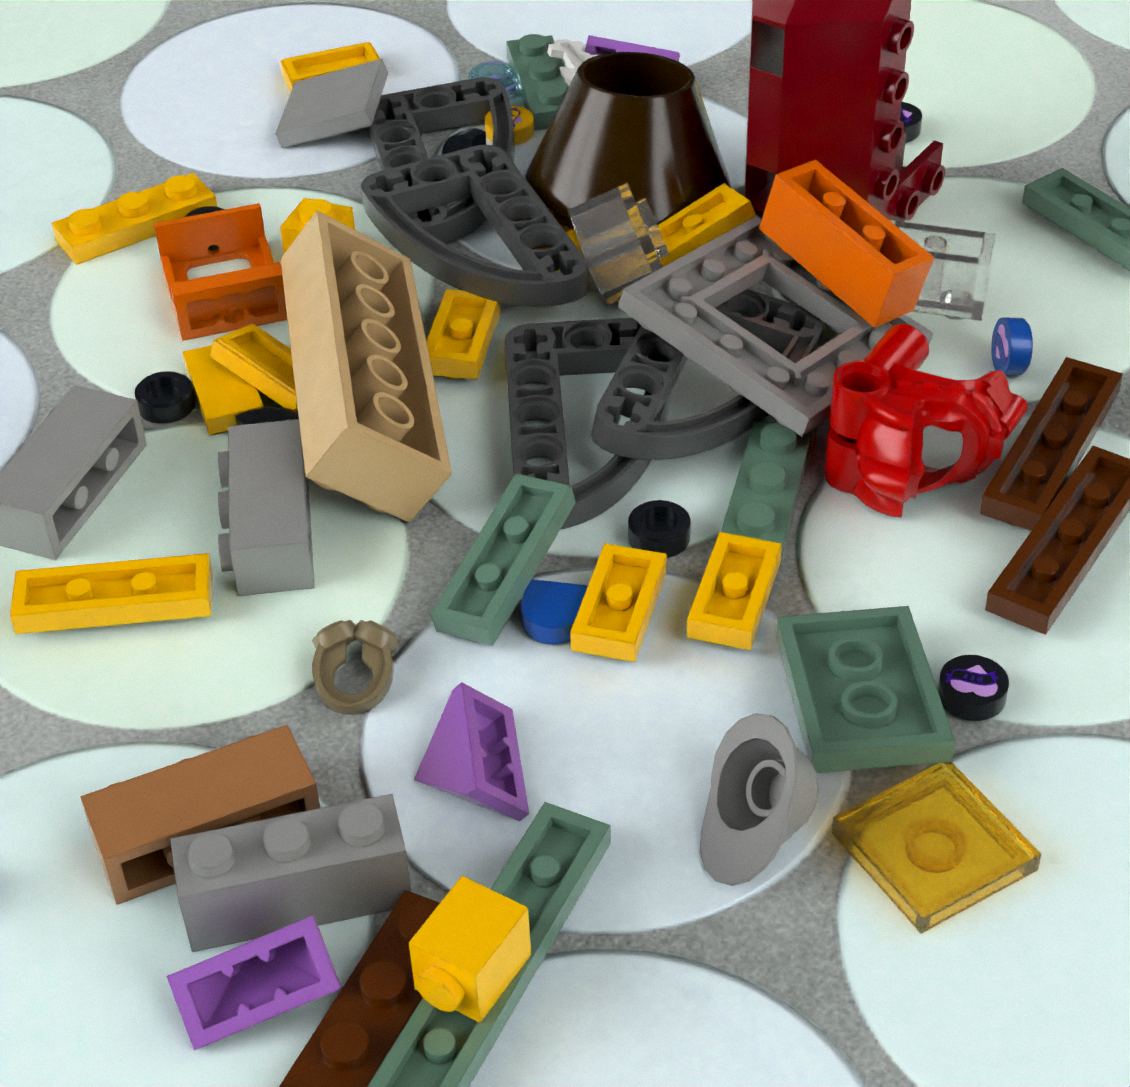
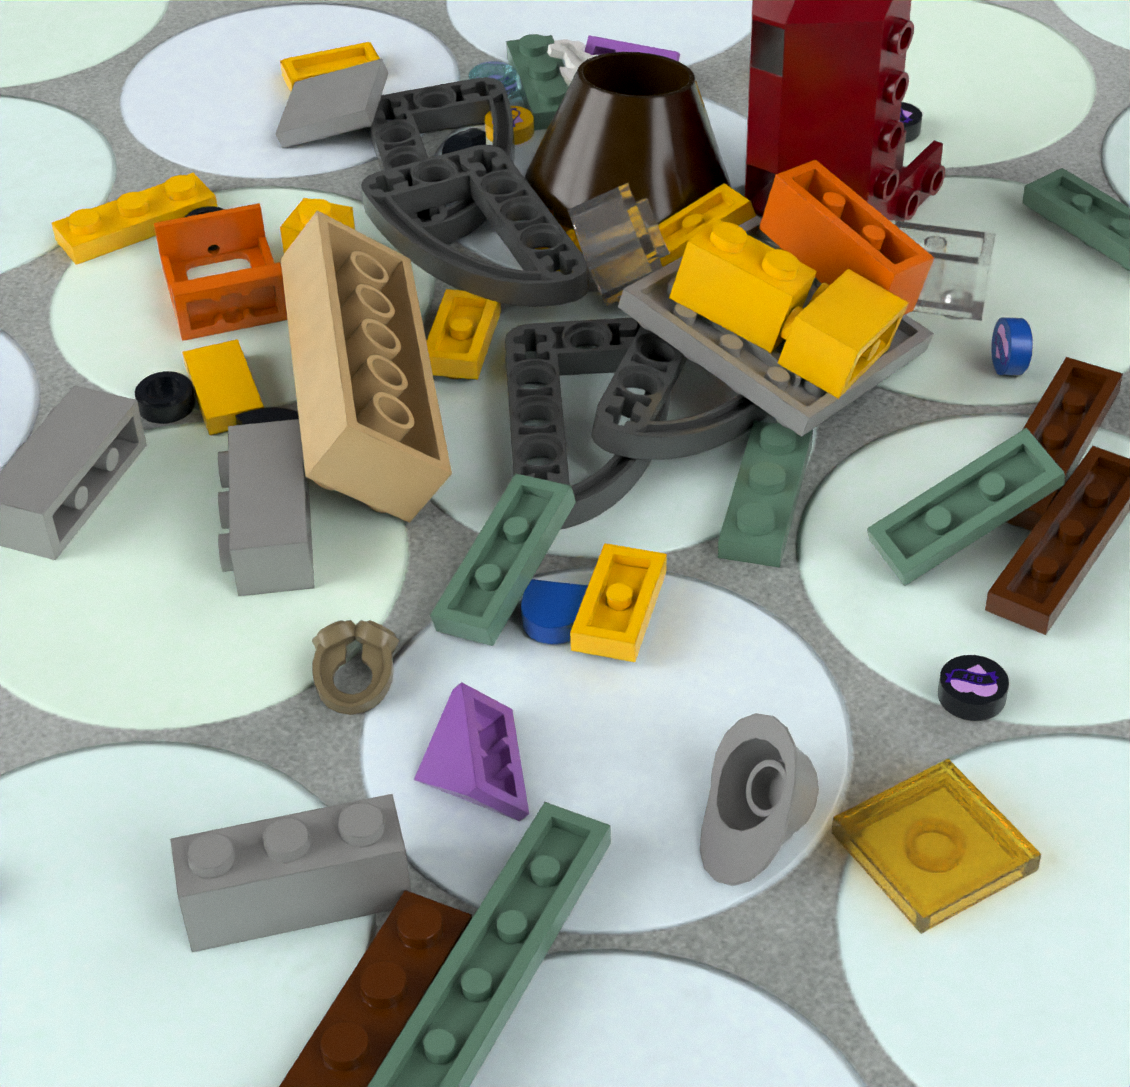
(112, 593): yellow plate -> none
(199, 794): medium nougat brick -> none
(254, 982): medium lavender slope -> none
(259, 361): yellow tile -> none
(470, 949): yellow brick -> none
(659, 527): black tile -> none
(734, 591): yellow plate -> none
(741, 282): none -> yellow brick
(840, 332): none -> yellow brick
(863, 690): sand green plate -> none
(881, 419): red helmet -> none
(966, 506): none -> sand green plate

